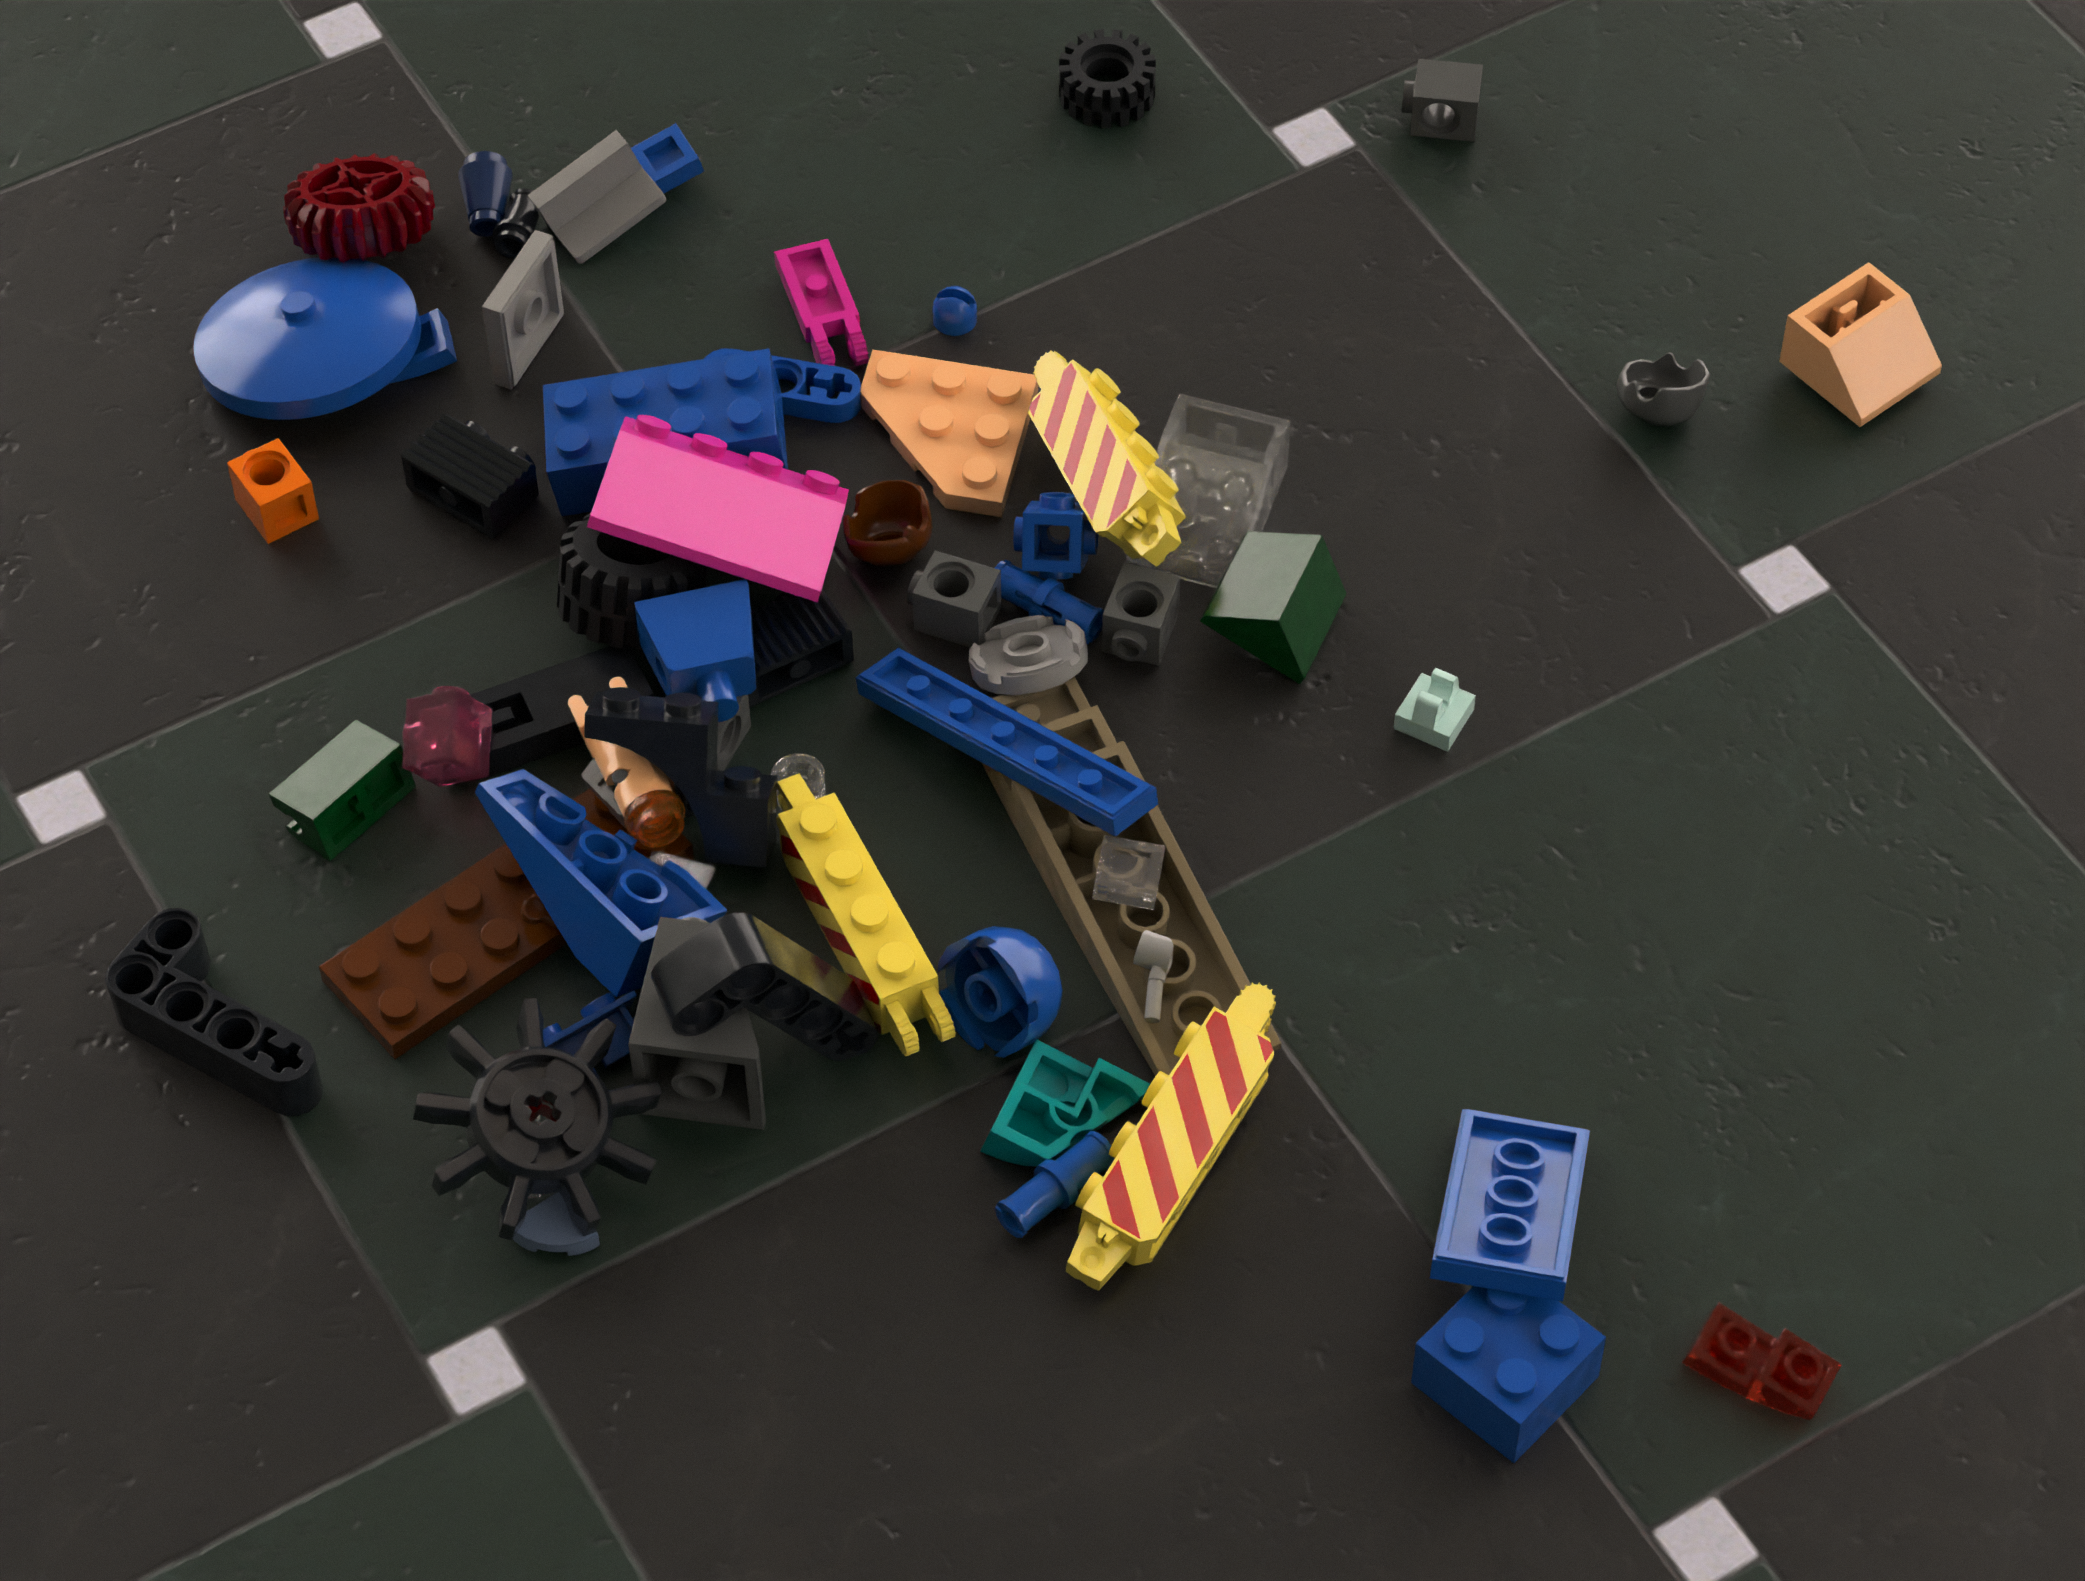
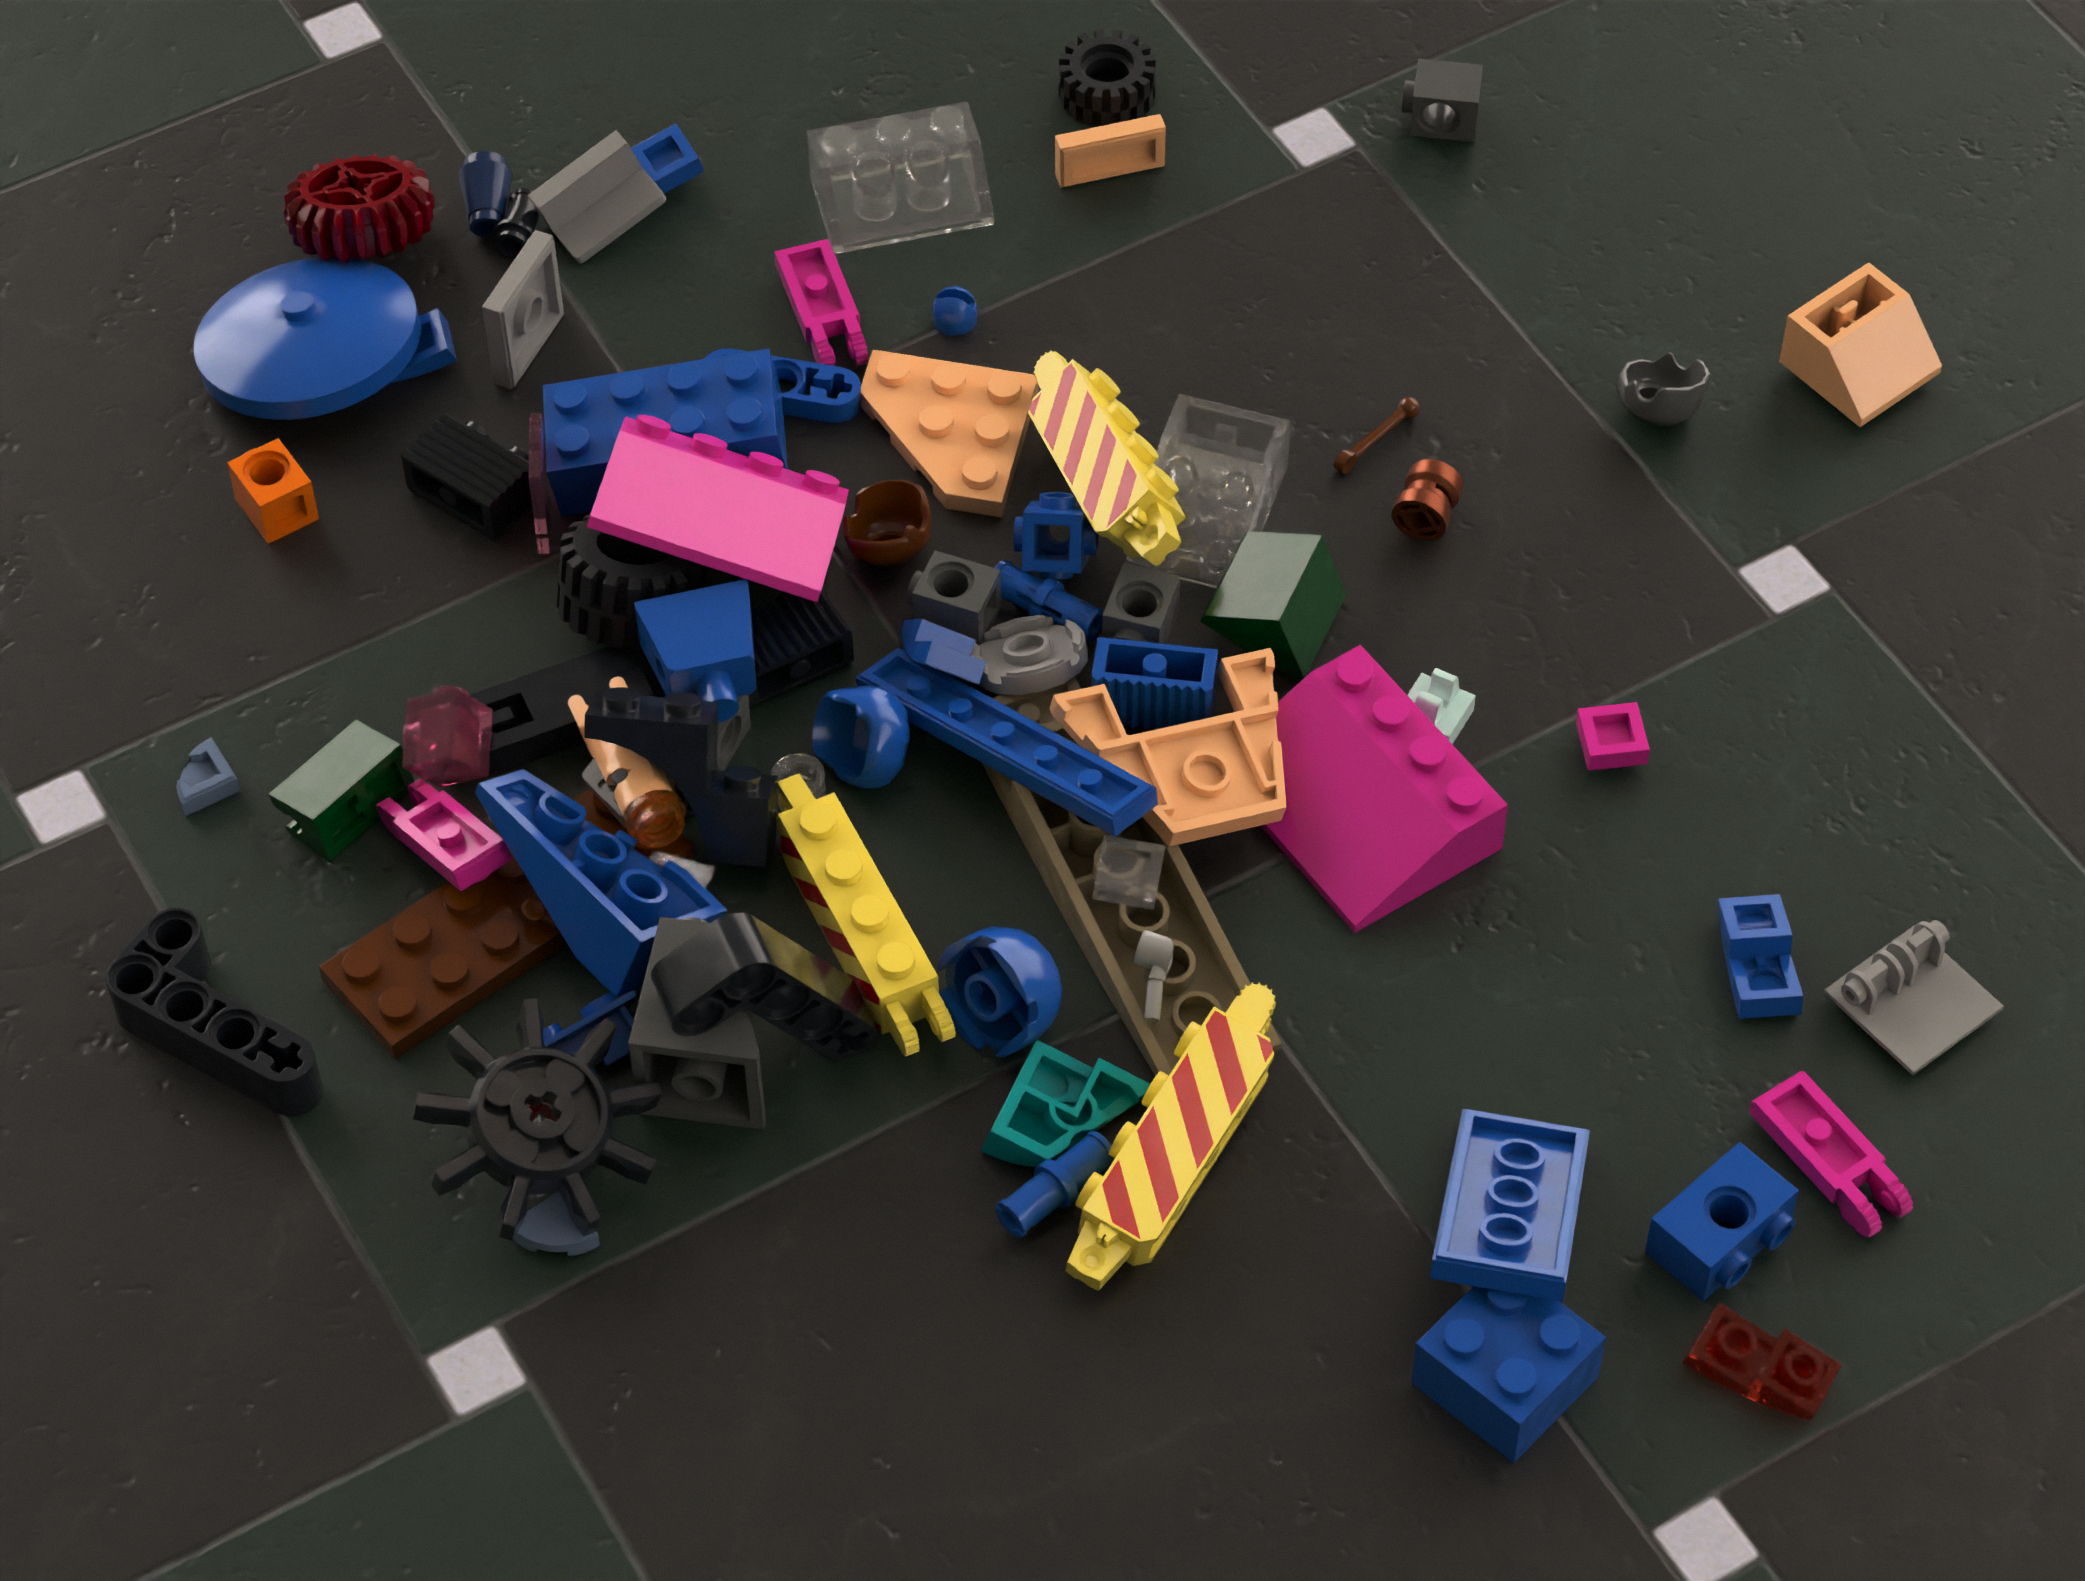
(205, 778): none -> sand blue tile
(445, 835): none -> dark pink hinge
(539, 483): none -> clear pink piece
(861, 735): none -> blue hair
(899, 177): none -> clear slope
(941, 649): none -> blue slope
(1110, 150): none -> light nougat tile
(1156, 681): none -> blue brick
(1206, 772): none -> light nougat wing
(1376, 793): none -> dark pink slope
(1407, 408): none -> reddish brown hinge
(1427, 501): none -> copper wheel
(1612, 736): none -> dark pink plate
(1732, 1191): none -> blue brick
(1759, 956): none -> blue slope
(1830, 1151): none -> dark pink hinge
(1914, 997): none -> light grey hinge

